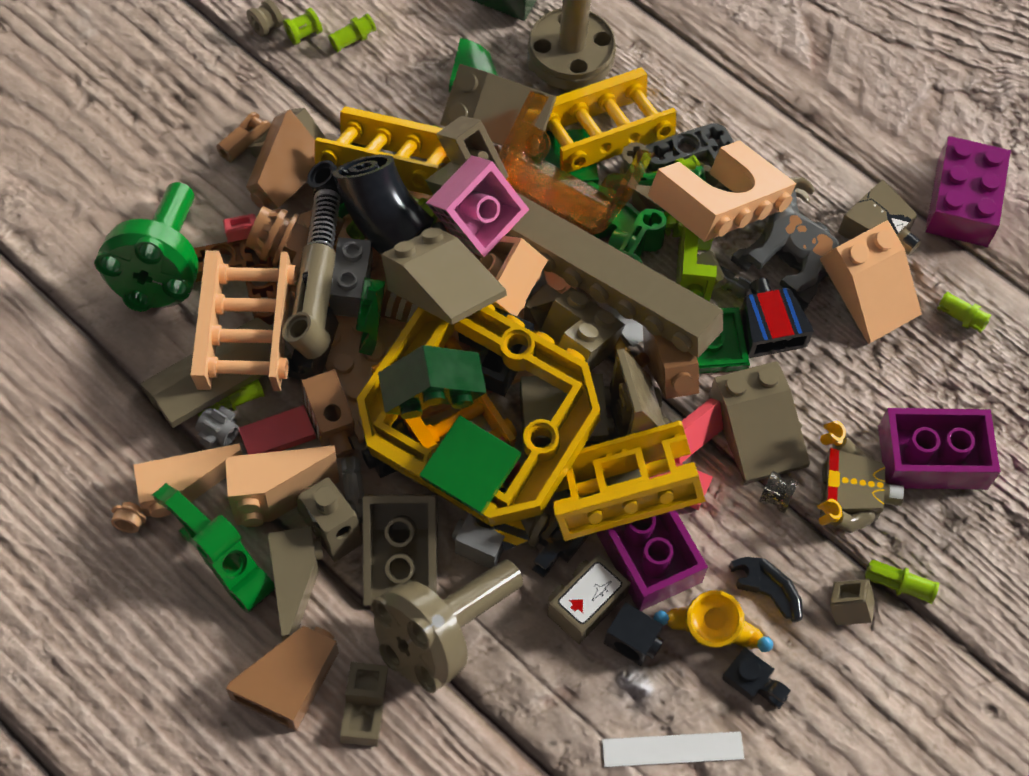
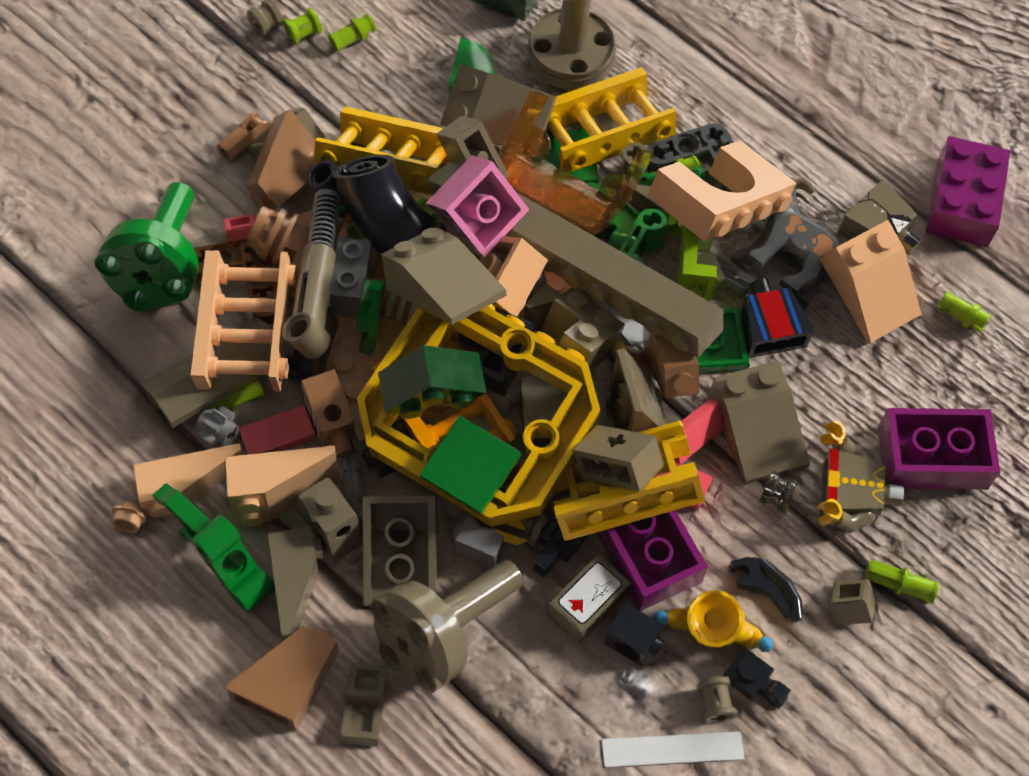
(618, 457): none -> dark tan brick
(719, 686): none -> dark tan bush

